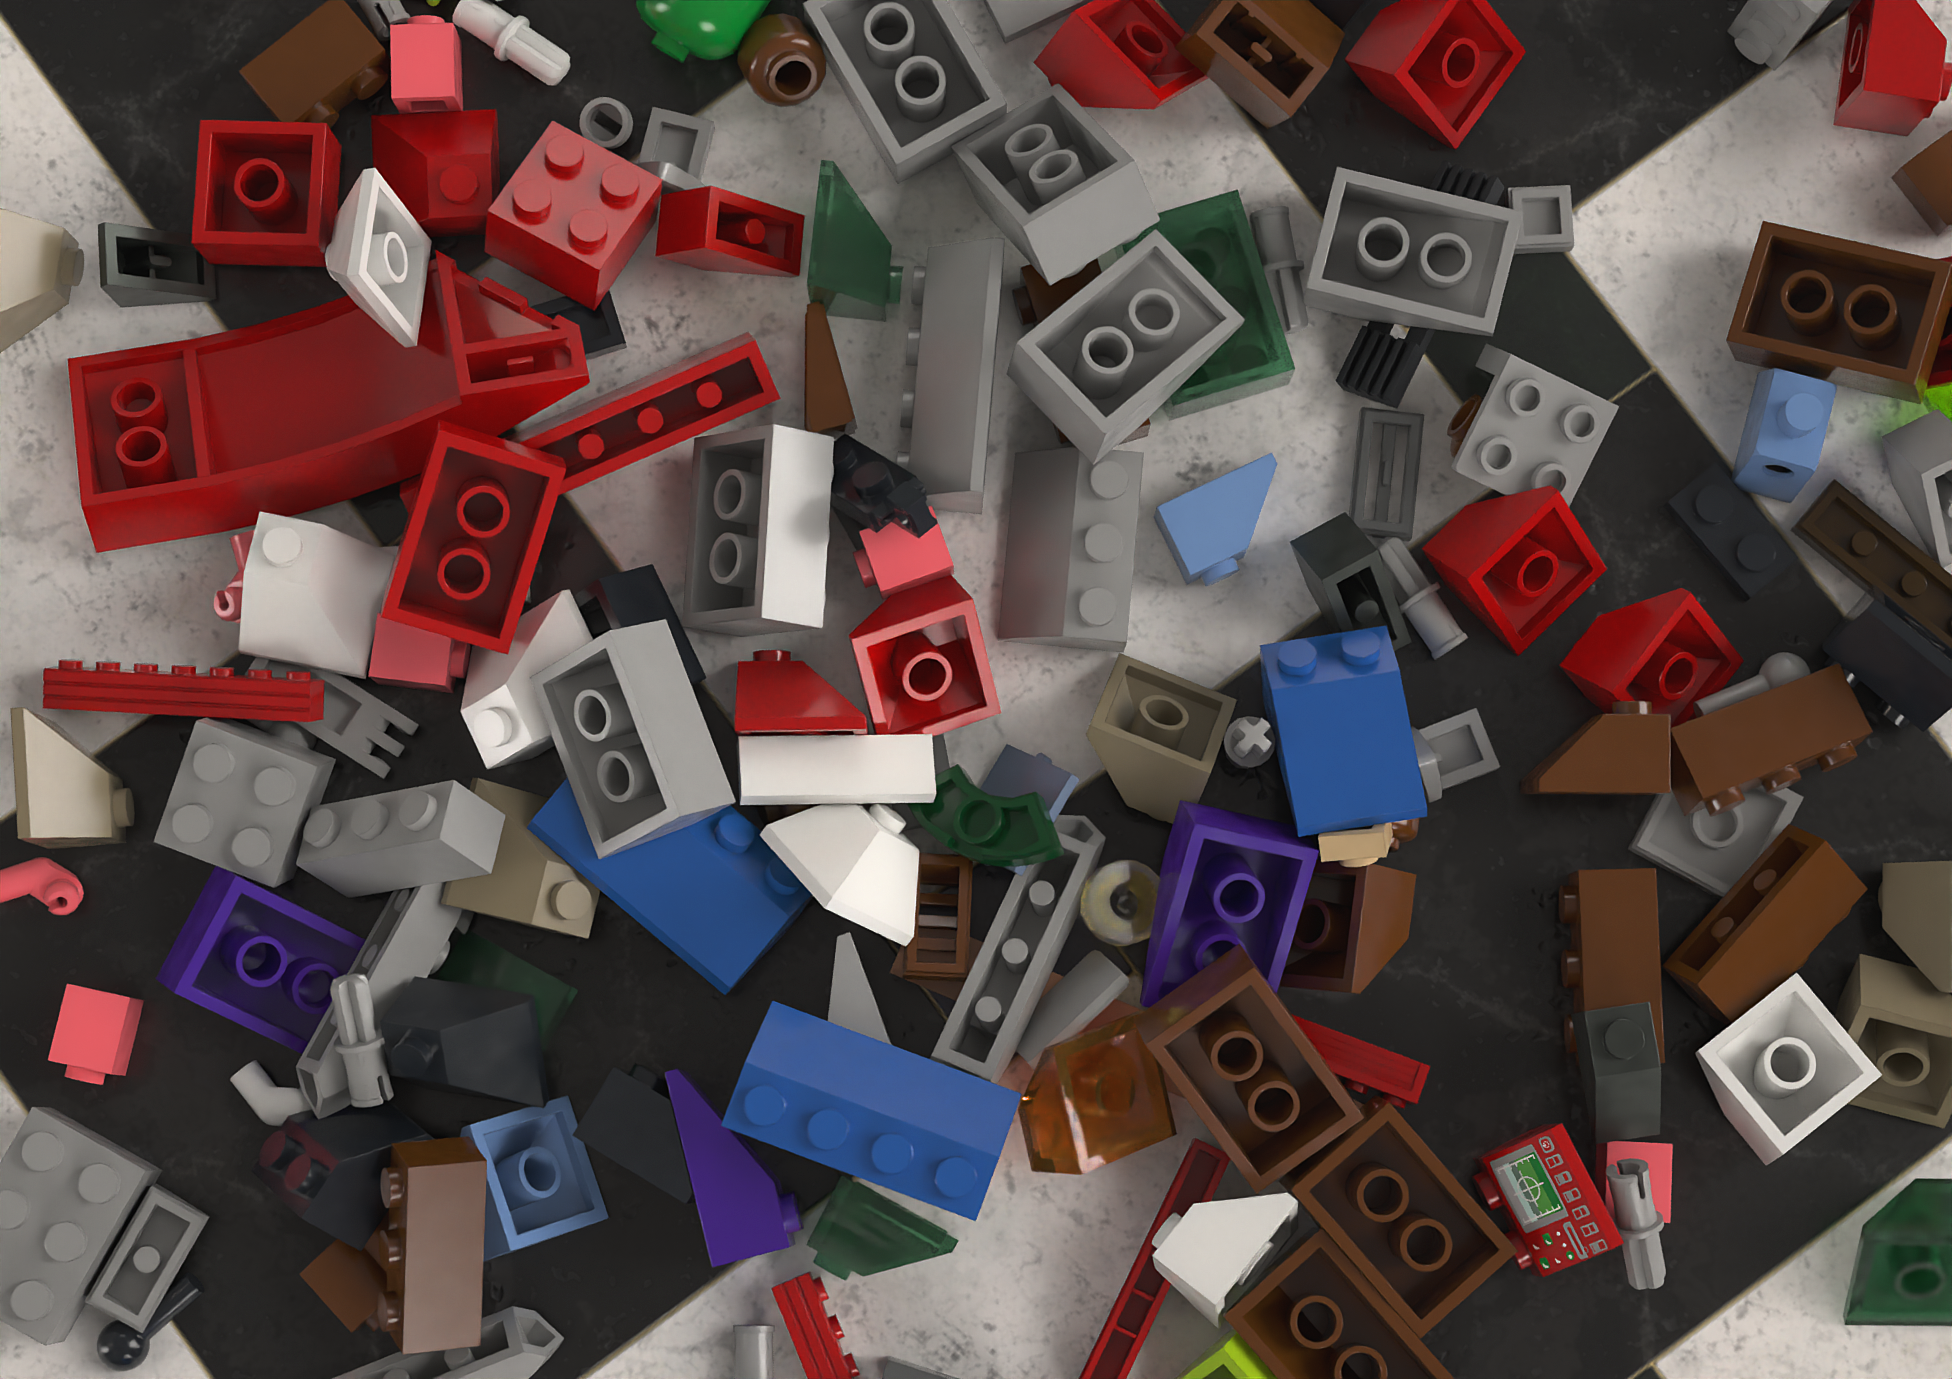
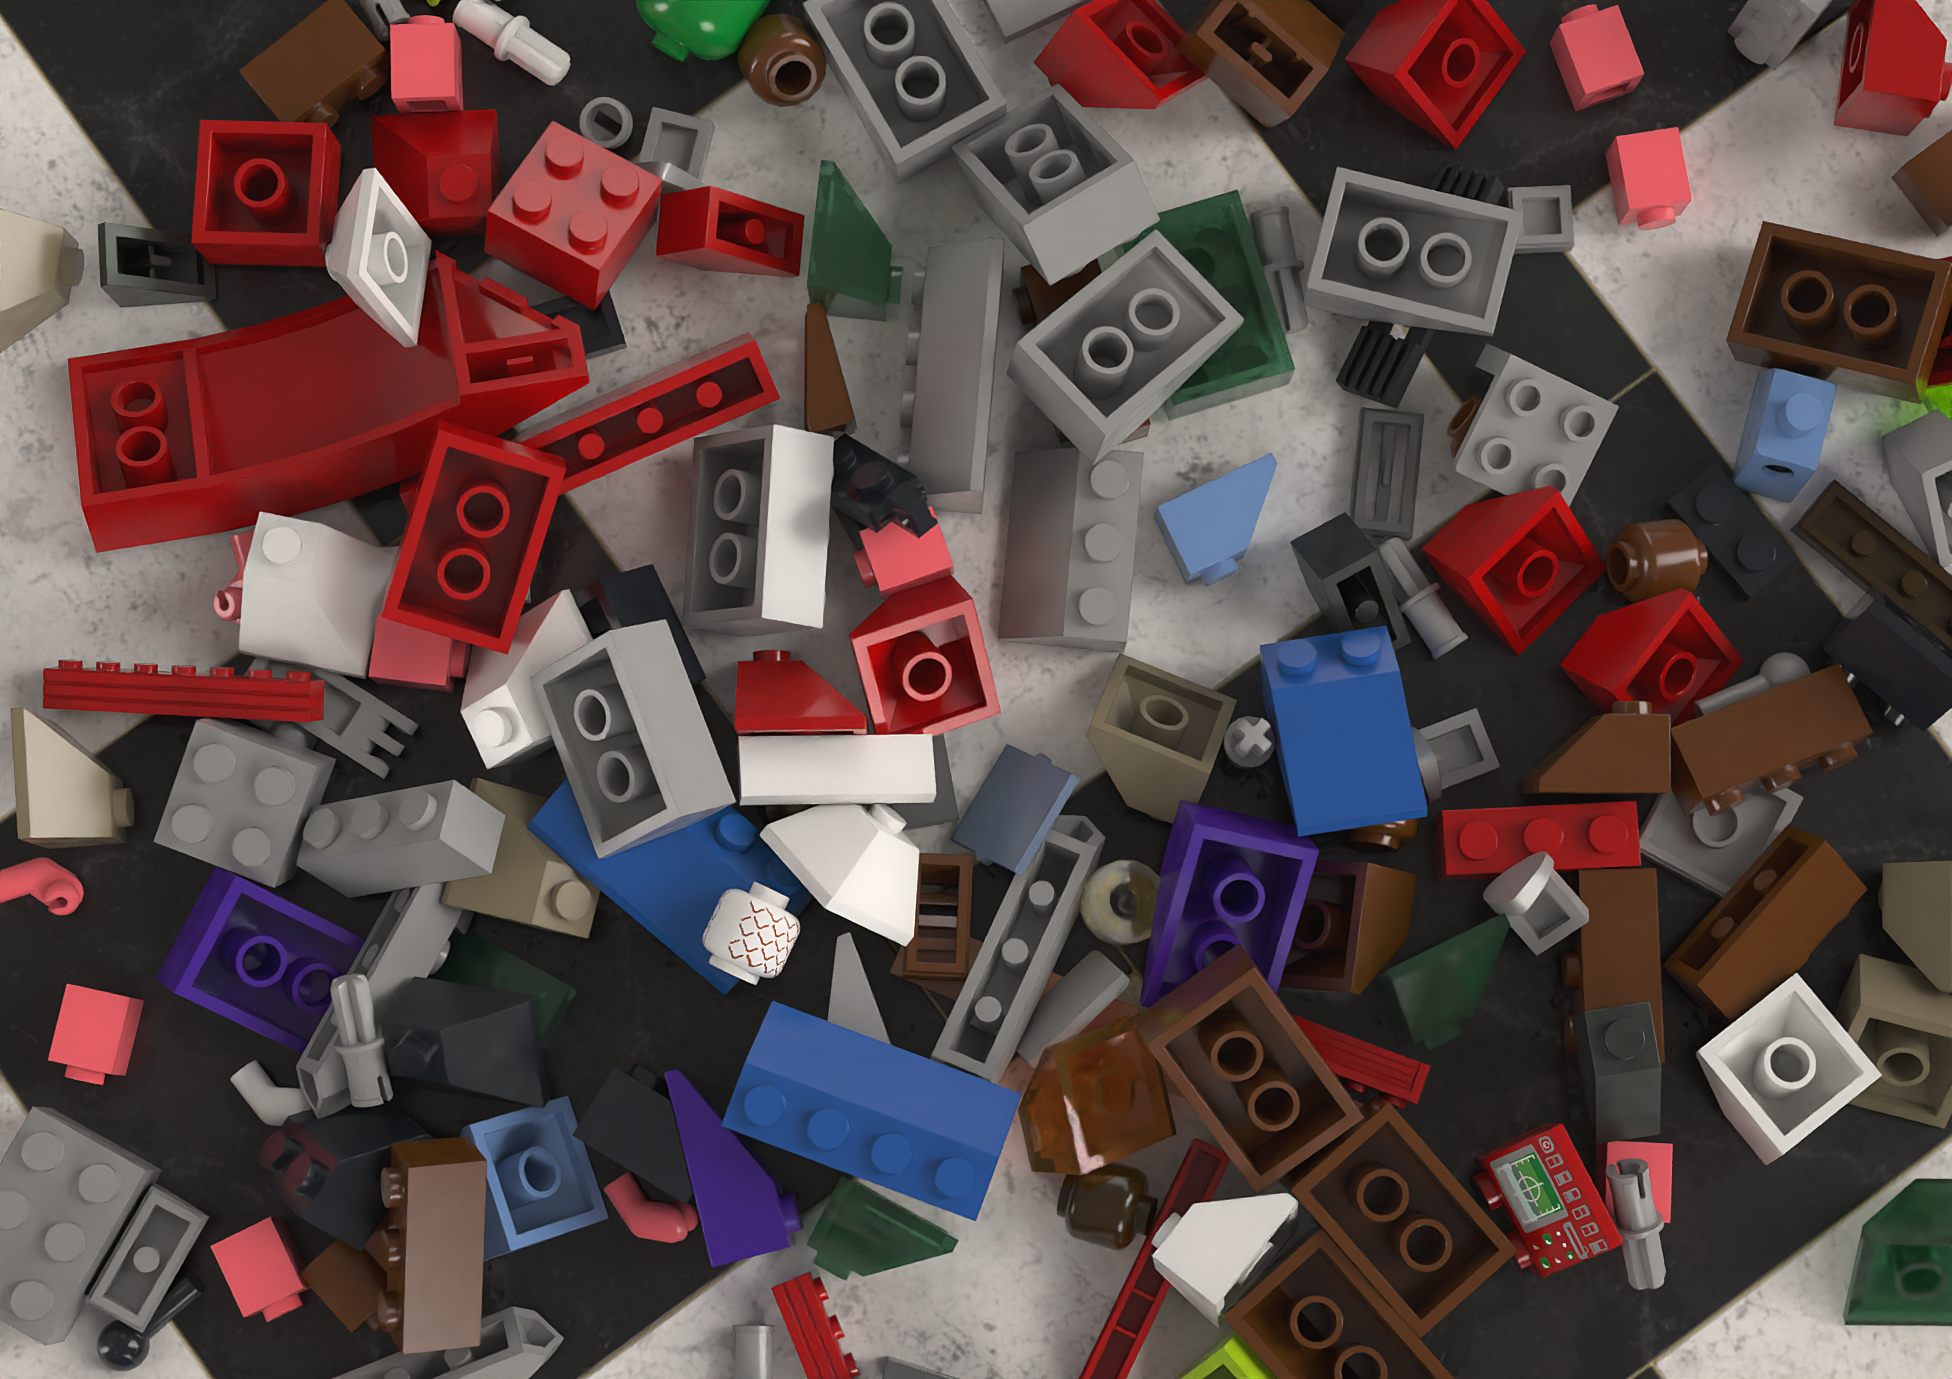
(263, 1268): none -> coral brick
(650, 1218): none -> coral arm
(751, 933): none -> white head
(988, 826): dark green tile -> none
(1107, 1205): none -> dark brown head
(1356, 845): tan plate -> none
(1442, 983): none -> clear green slope
(1537, 902): none -> light grey tile
(1573, 835): none -> red brick
(1595, 55): none -> coral brick
(1648, 178): none -> coral brick
(1655, 559): none -> reddish brown head

